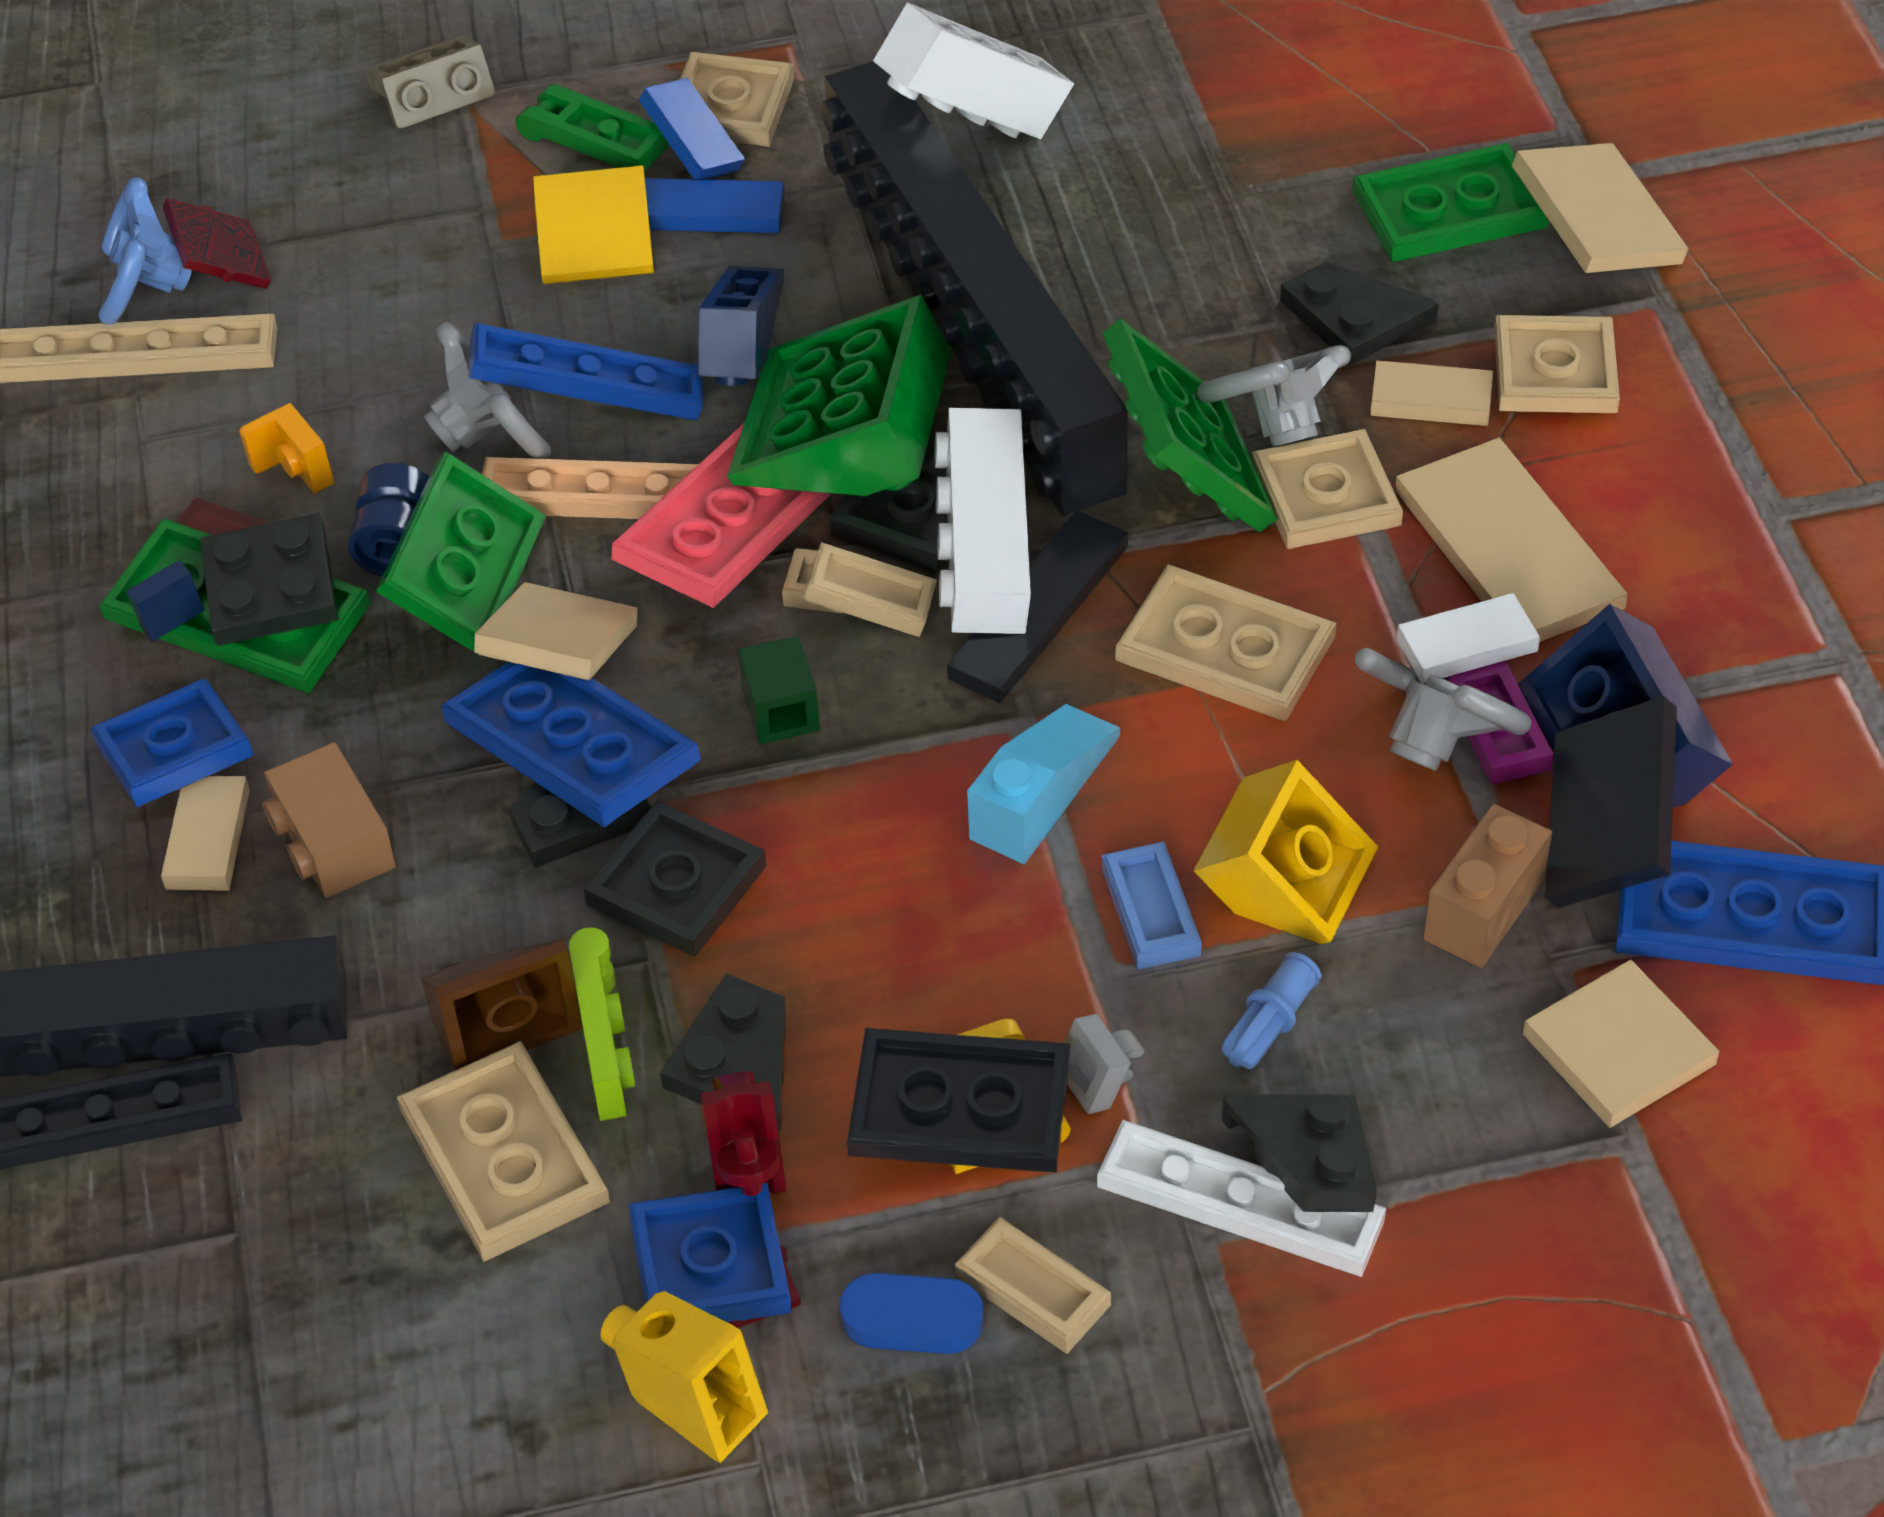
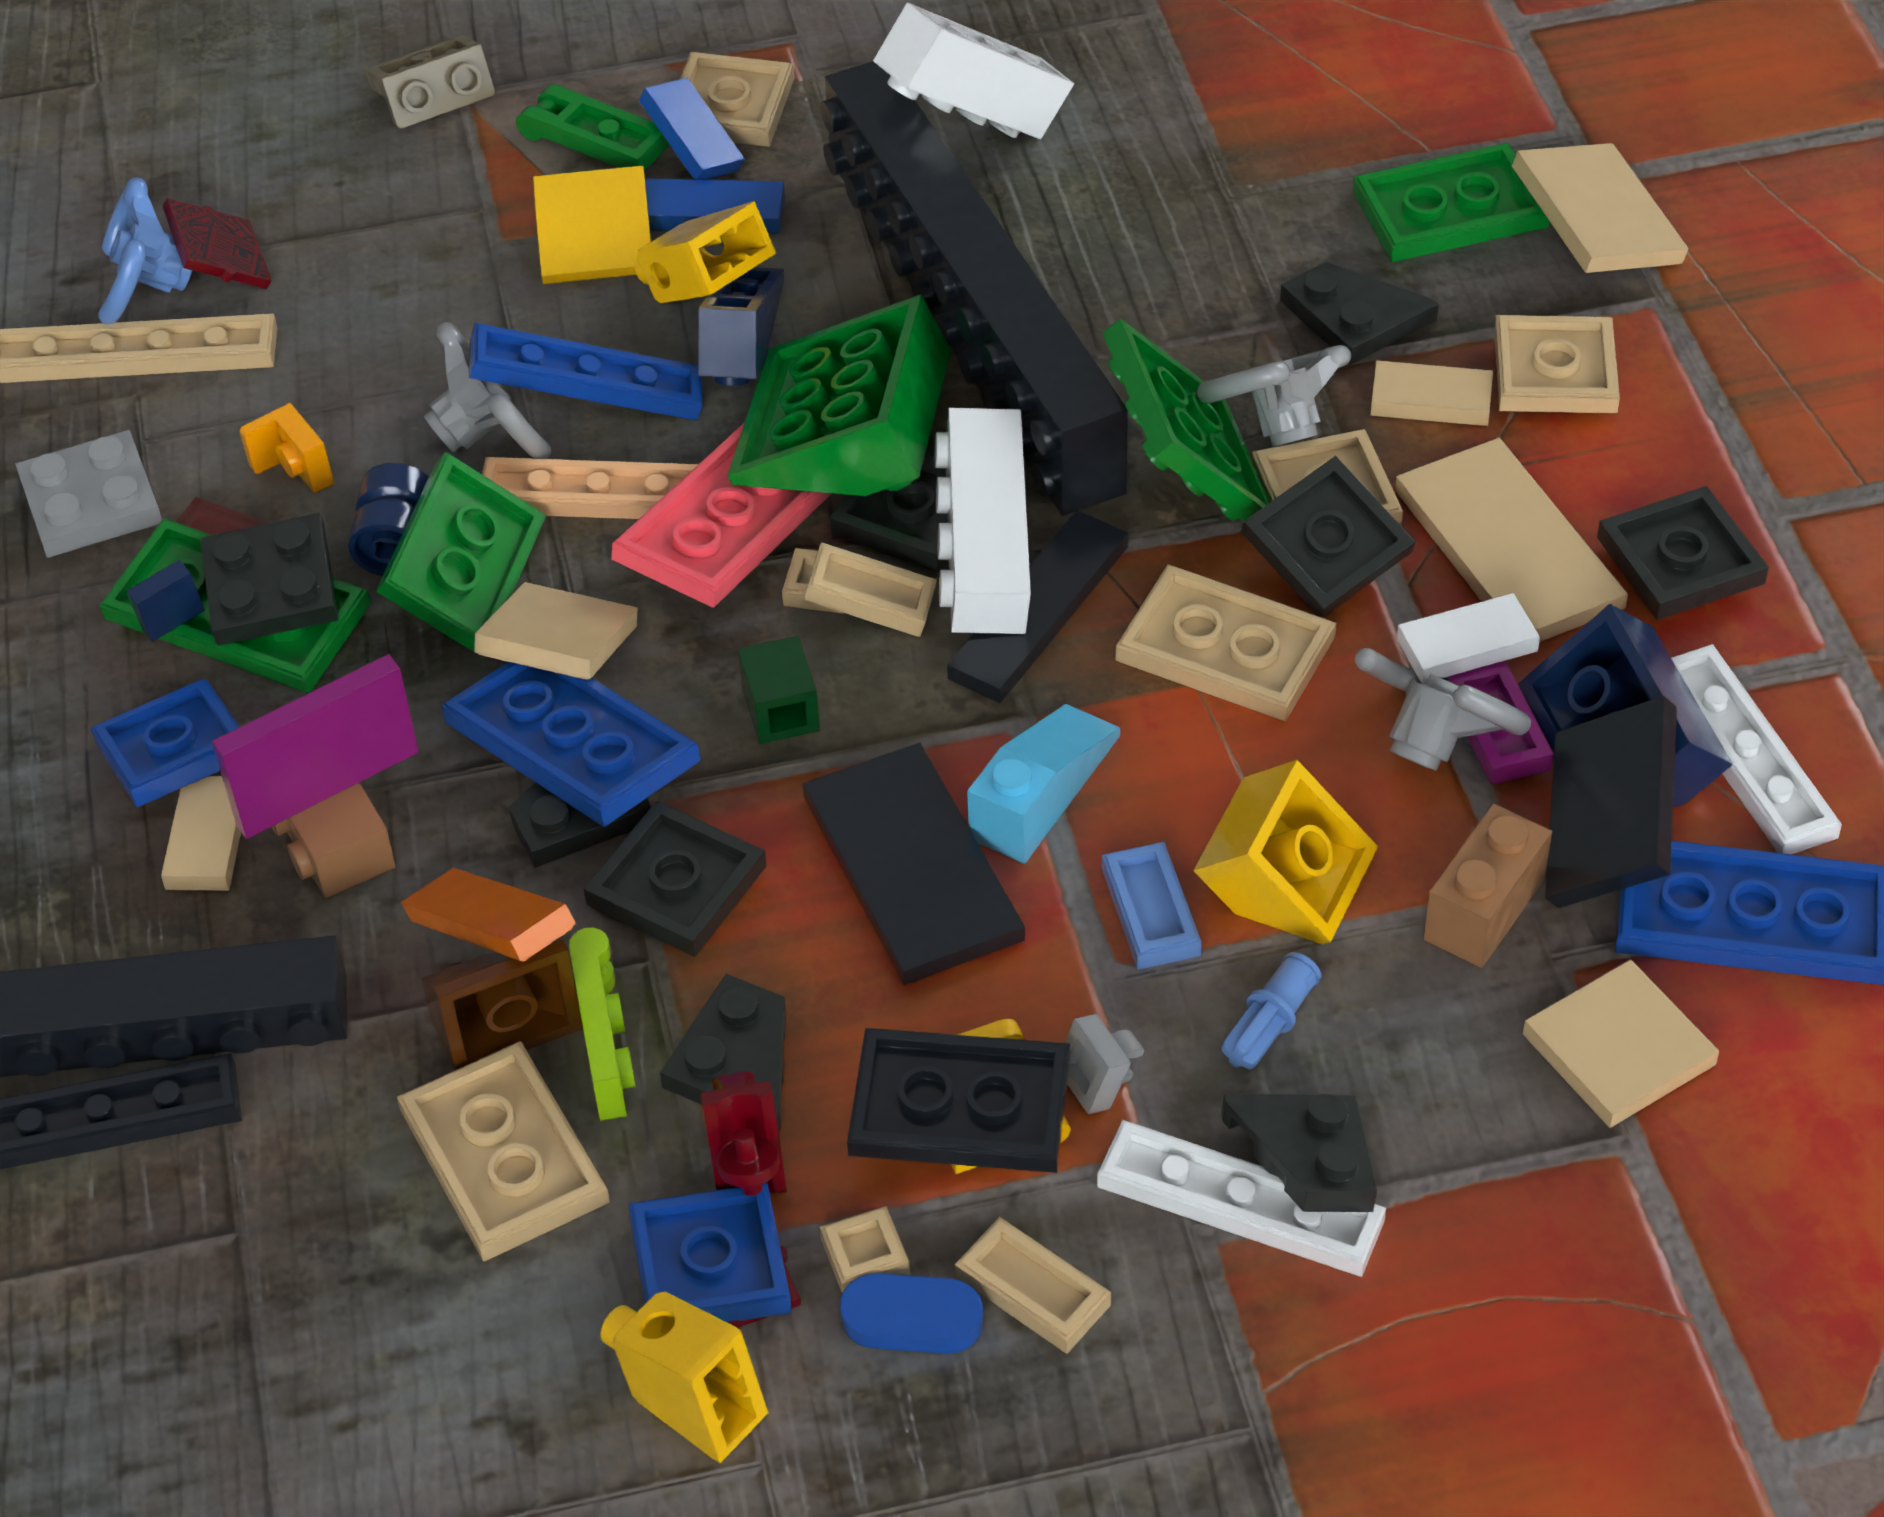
(88, 493): none -> light grey plate
(316, 746): none -> magenta tile
(489, 914): none -> orange tile
(682, 269): none -> yellow torso
(864, 1246): none -> tan tile
(913, 863): none -> black tile
(1328, 537): none -> pearl dark grey plate
(1682, 552): none -> pearl dark grey plate
(1763, 768): none -> white tile

